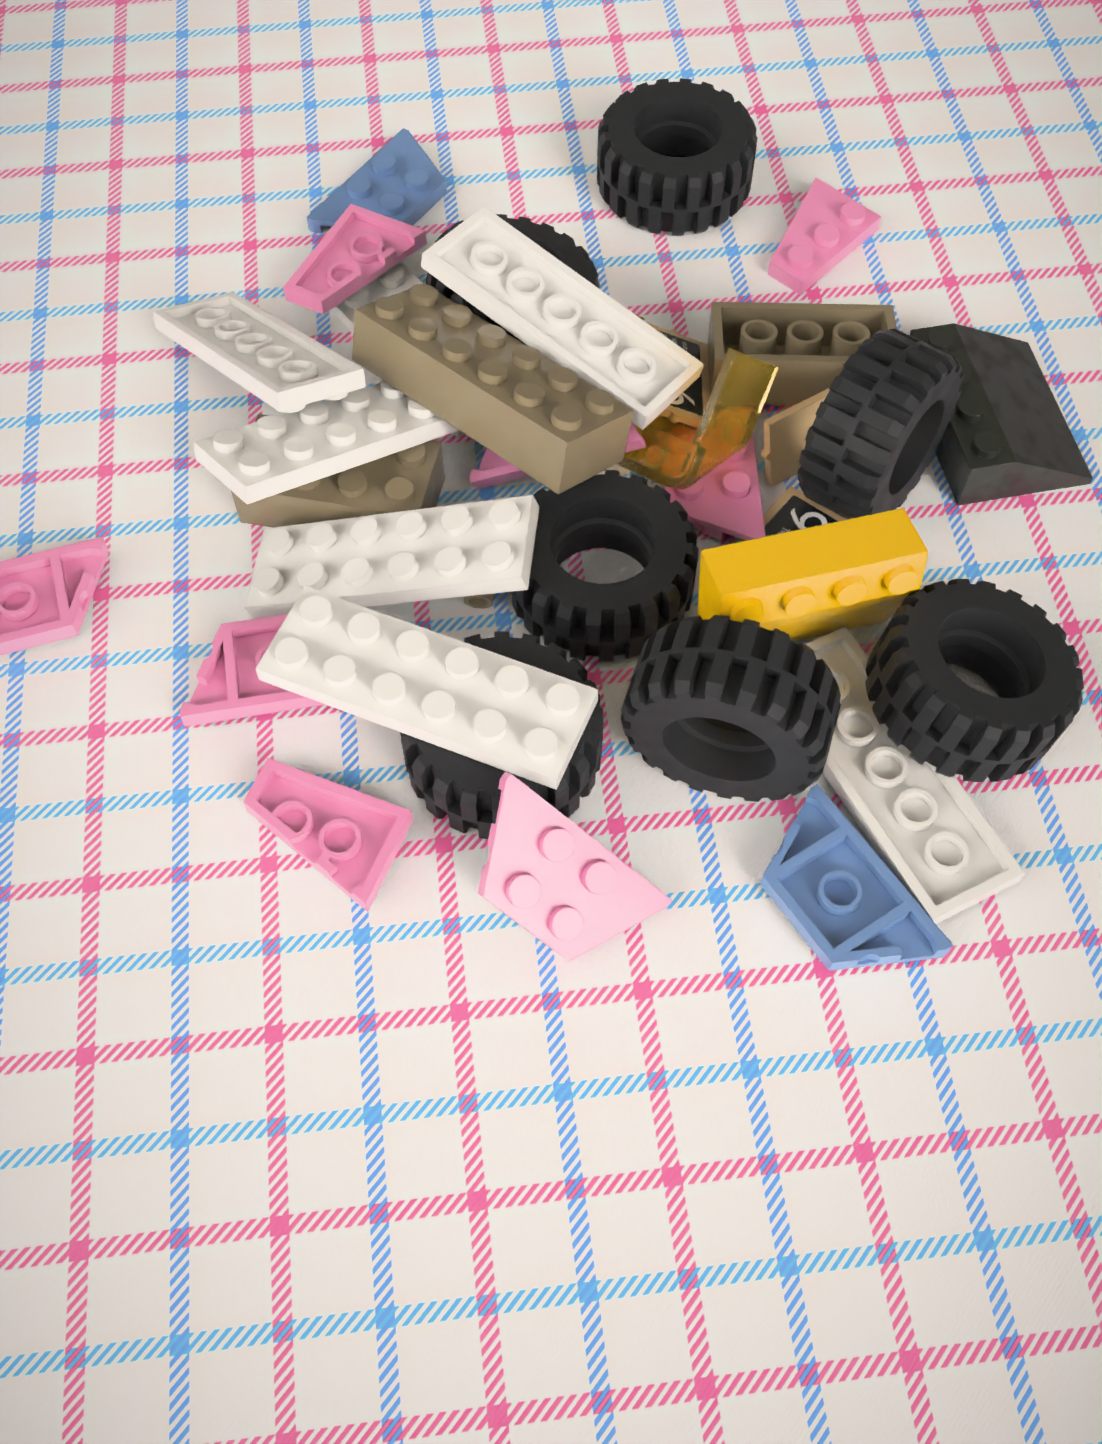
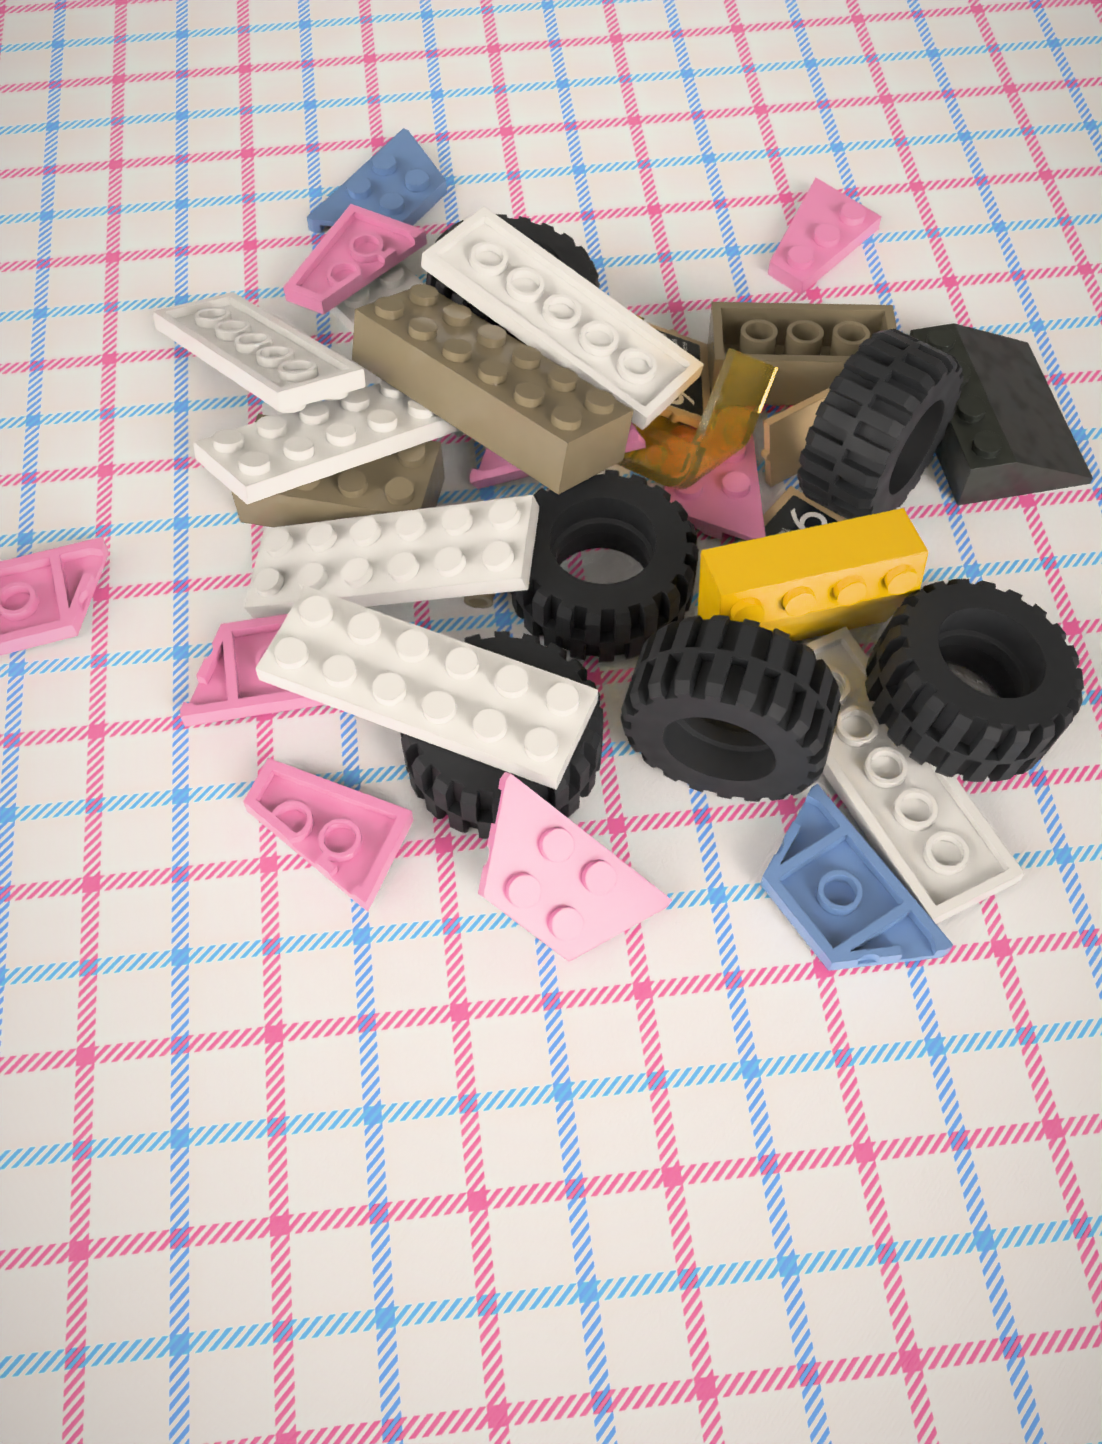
(683, 192): black tyre -> none

